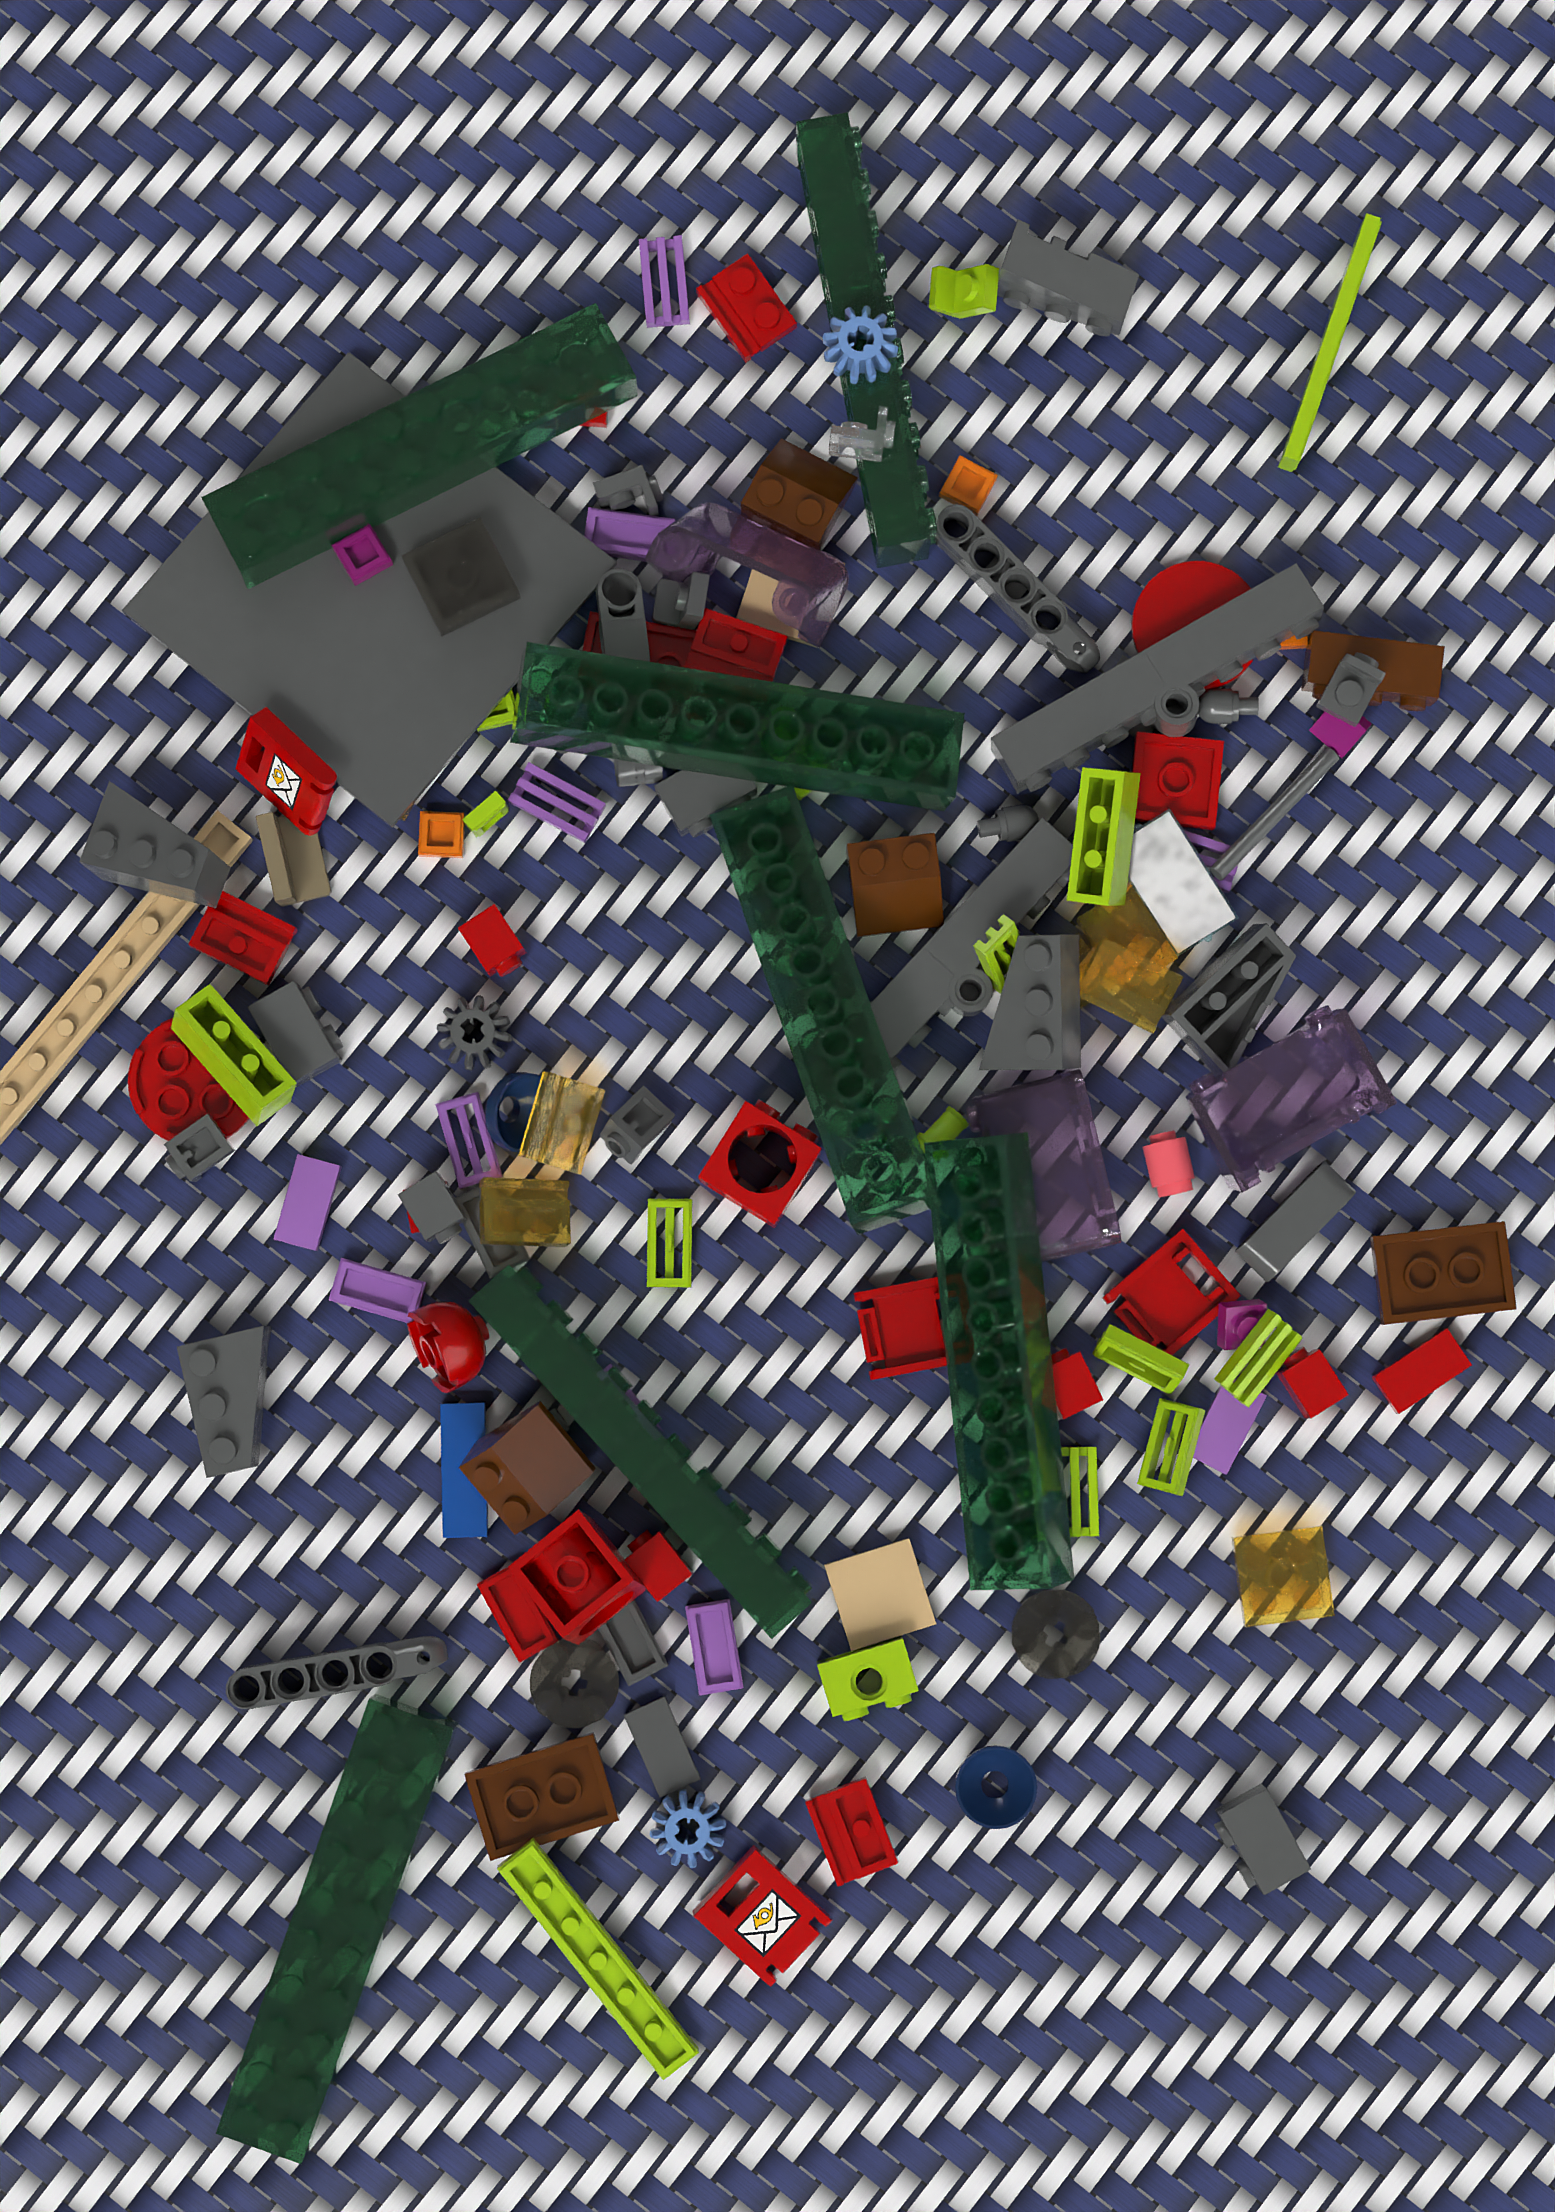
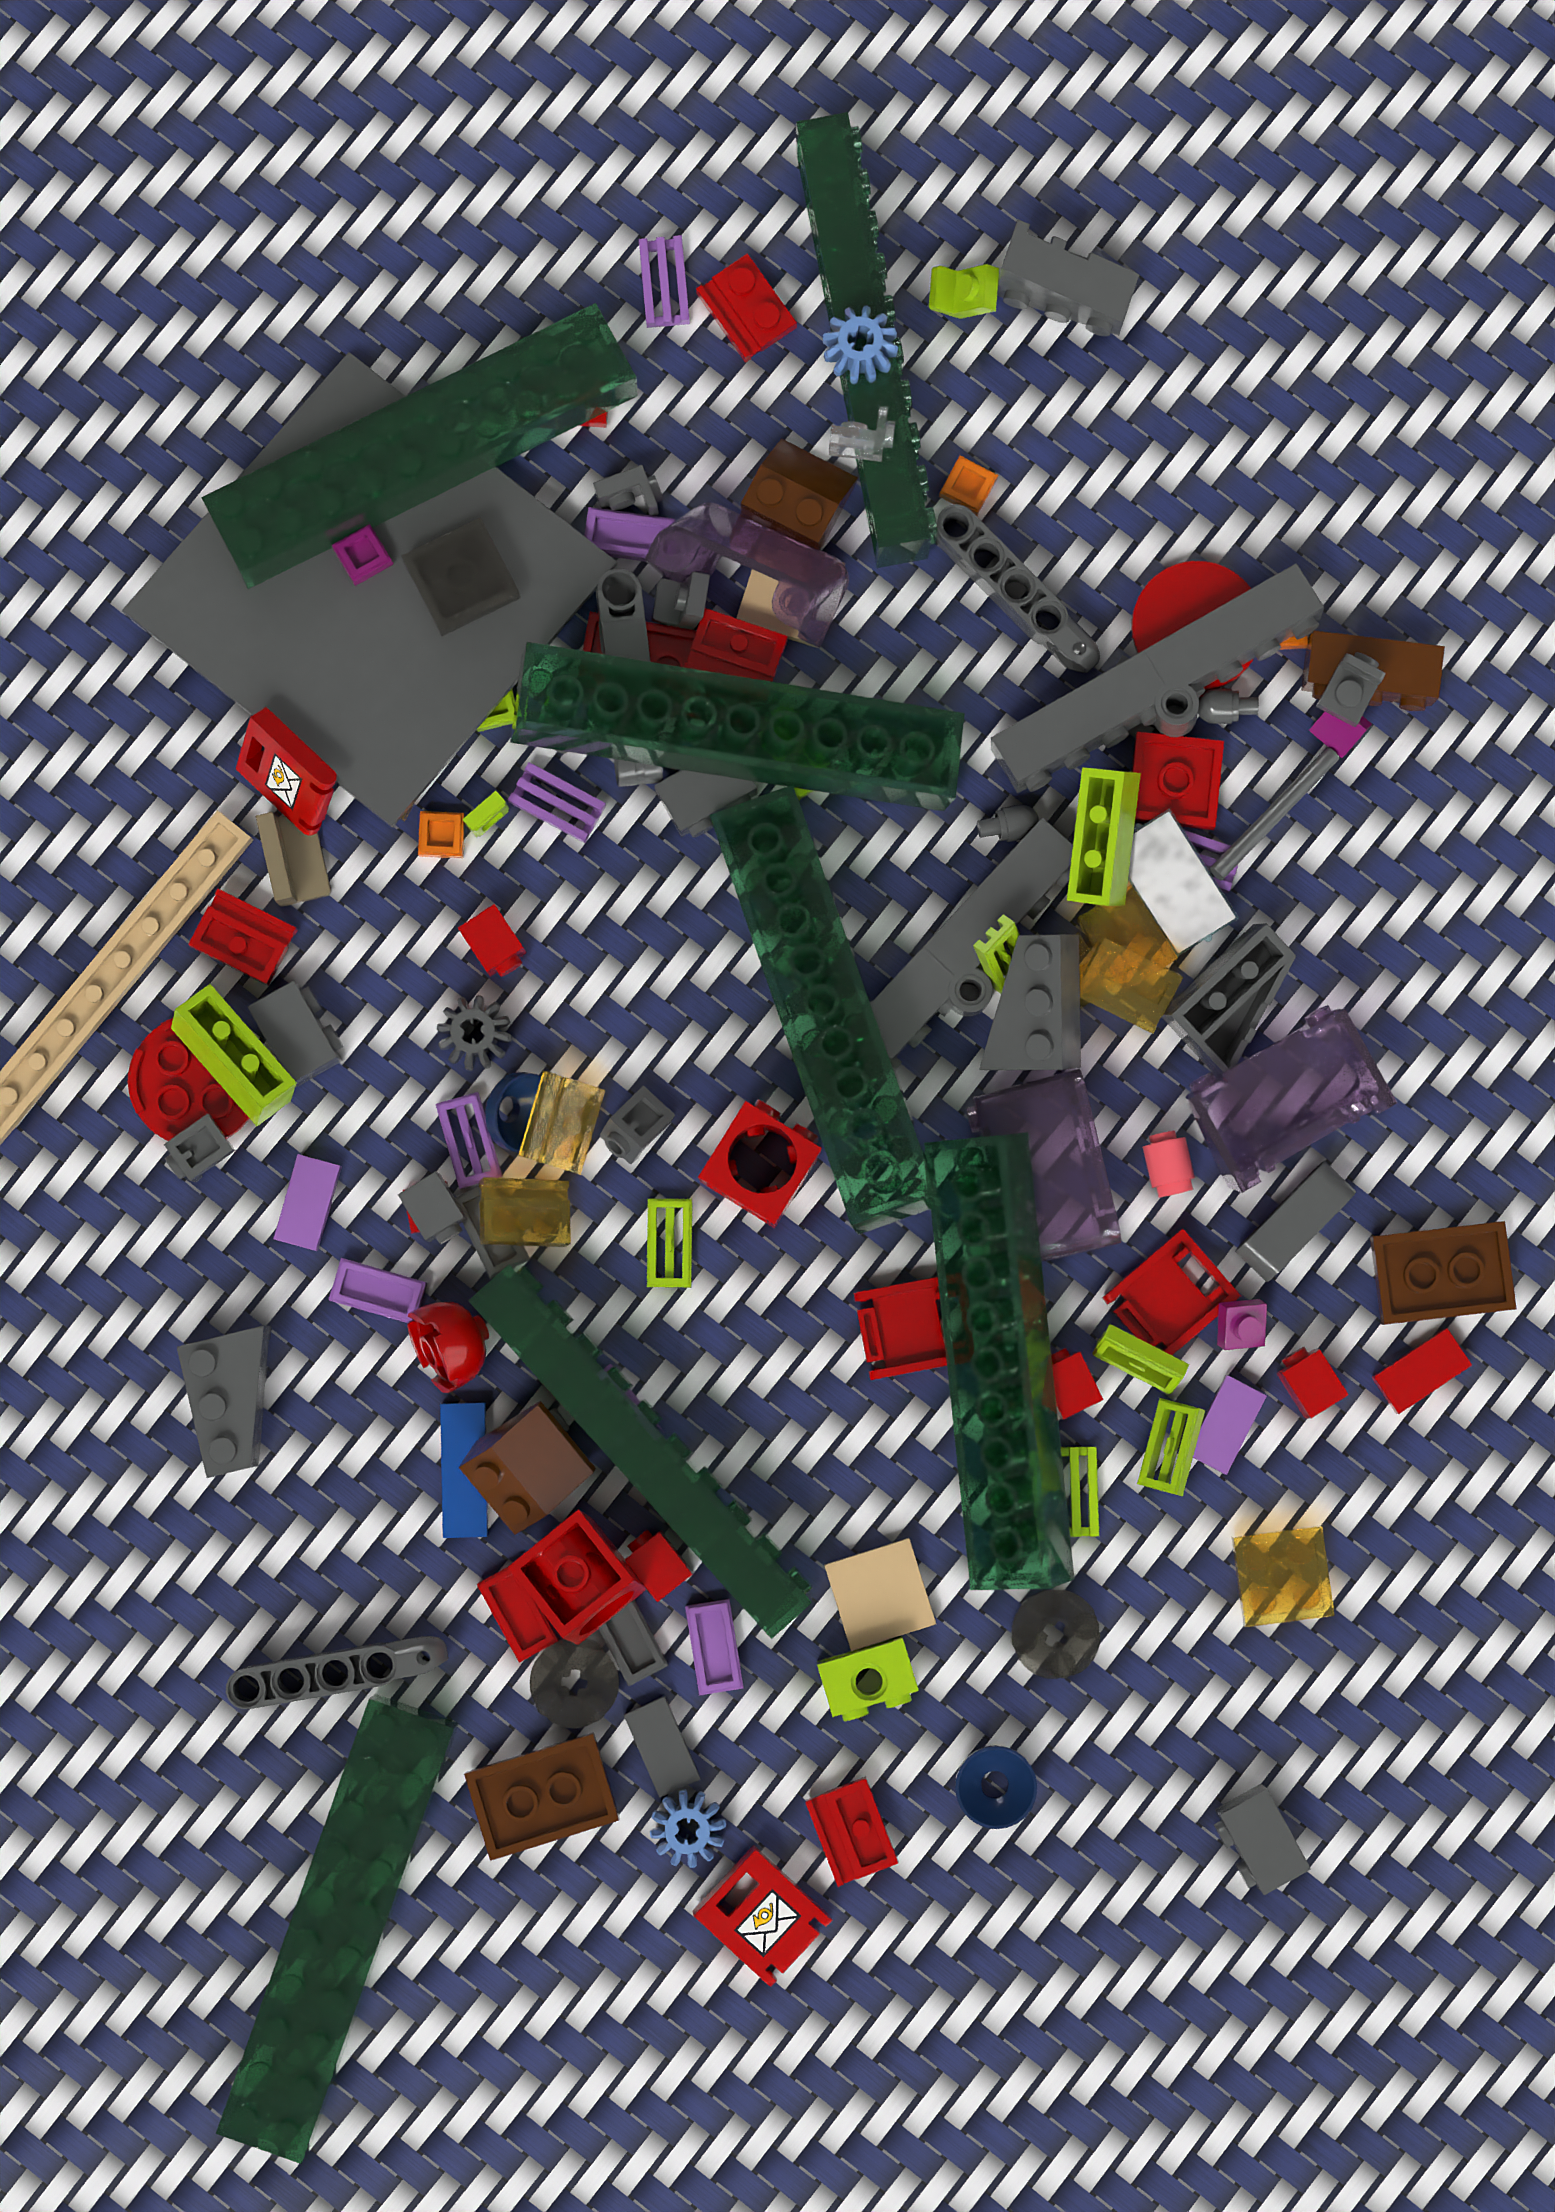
(149, 853): dark grey wedge -> none
(598, 1959): lime tile -> none
(895, 884): reddish brown slope -> none
(946, 1127): lime pin -> none
(1262, 1362): lime tile -> none
(1330, 343): lime tile -> none

